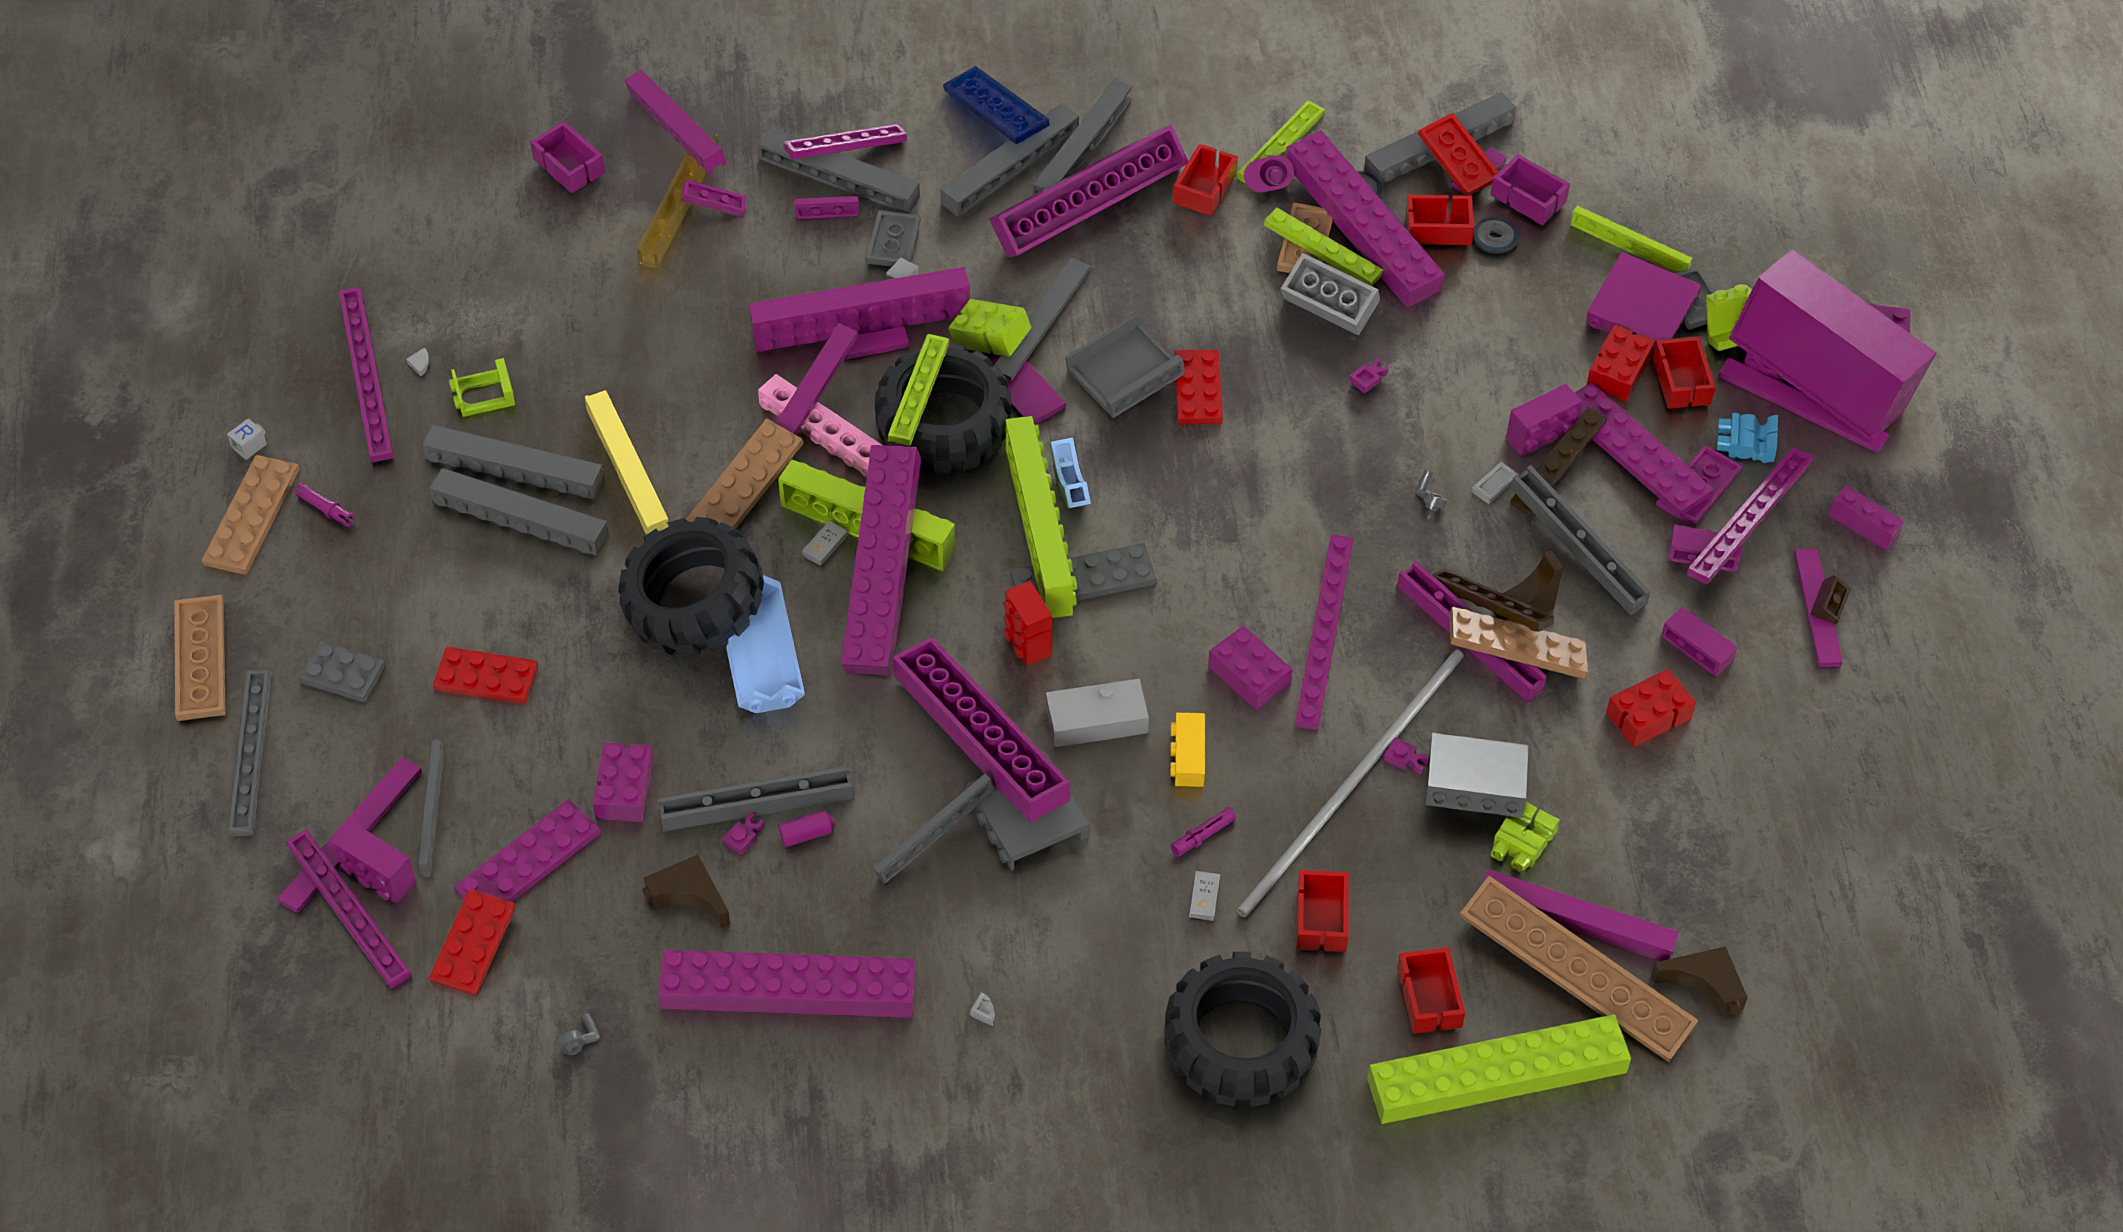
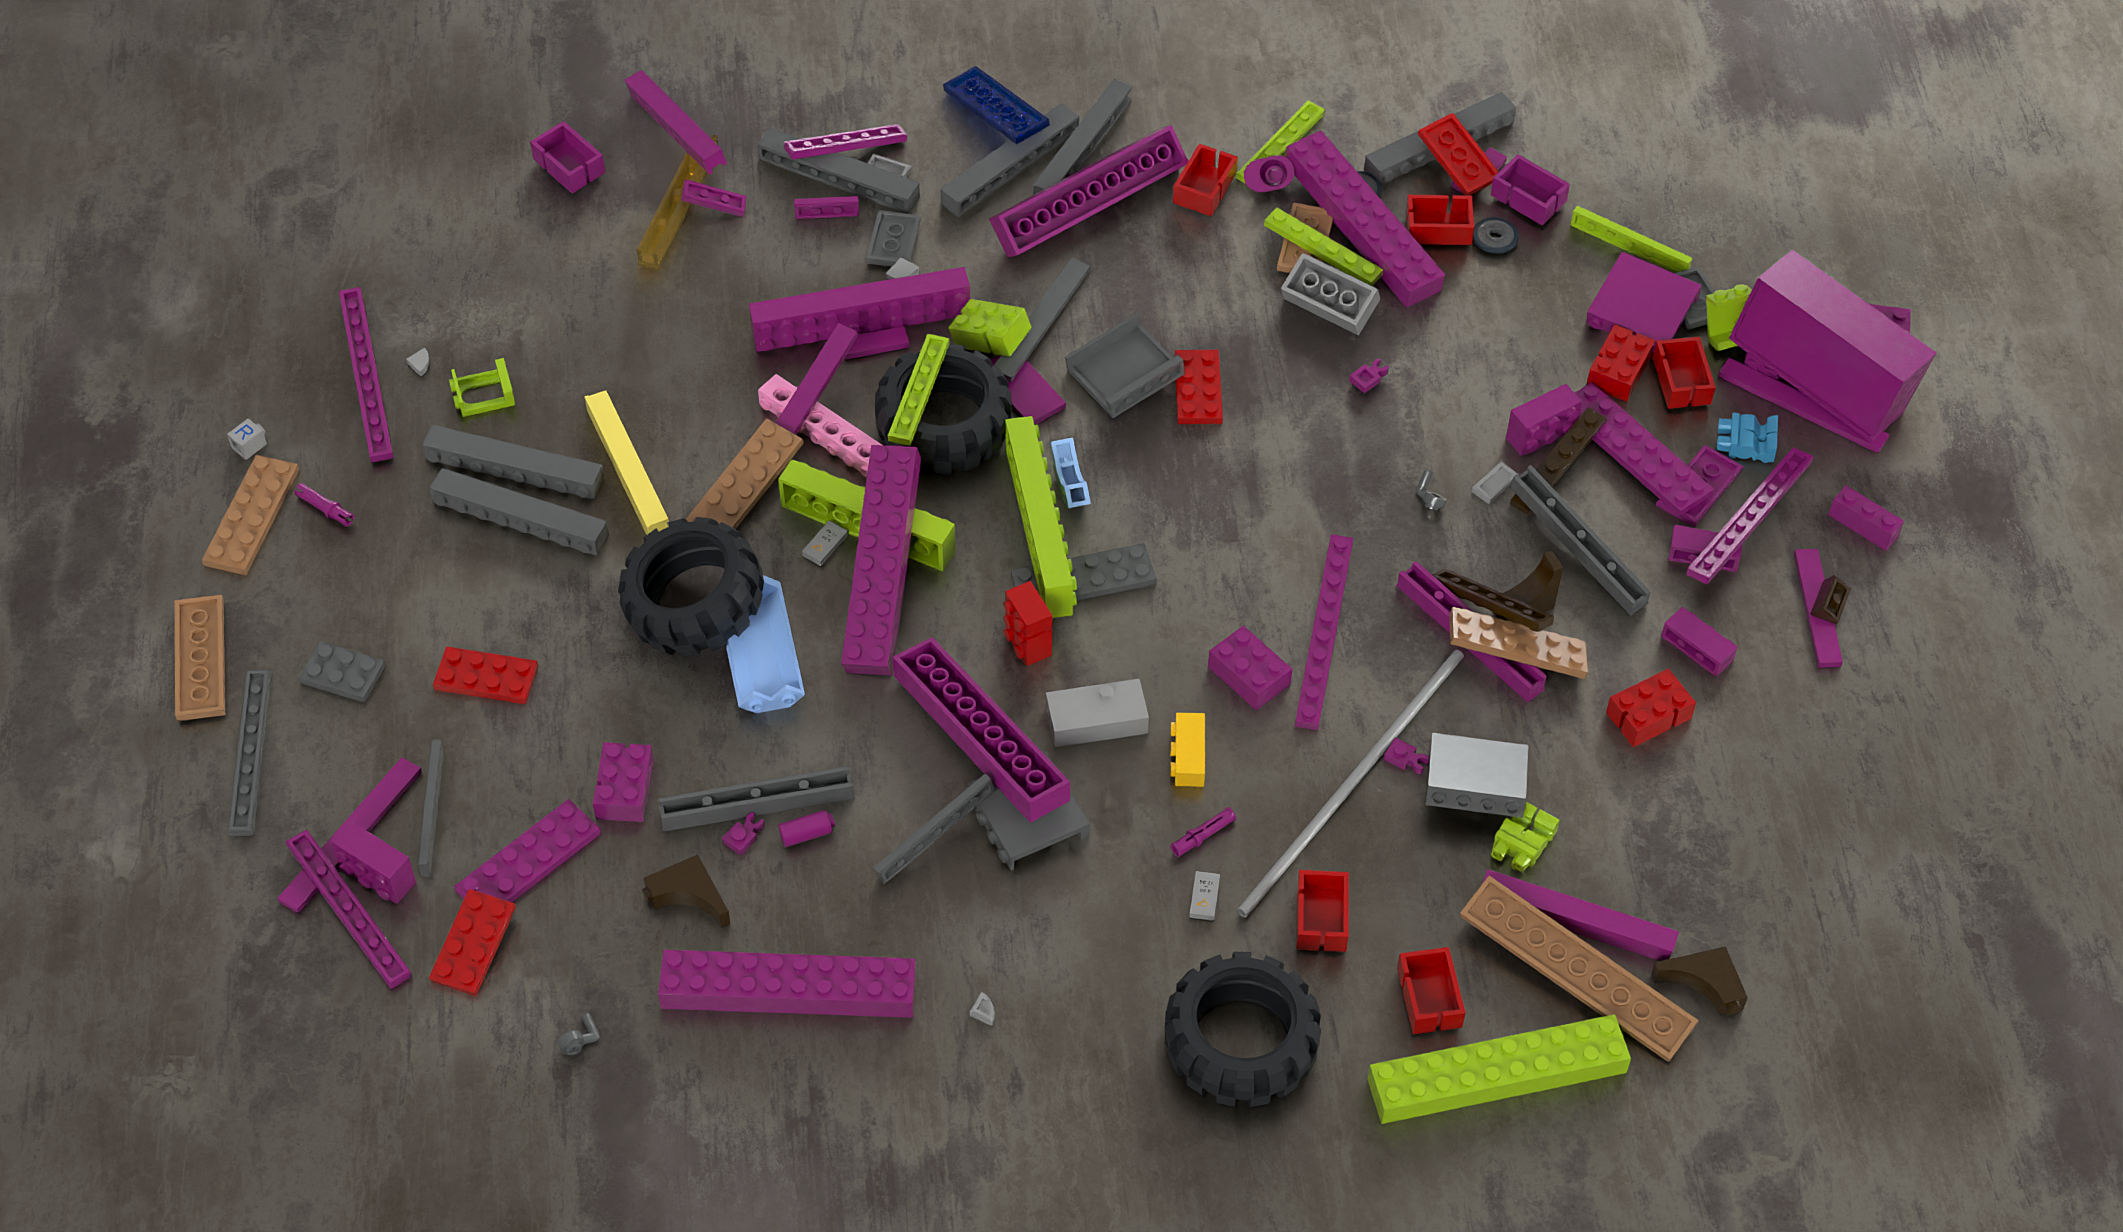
(890, 165): none -> light grey tile

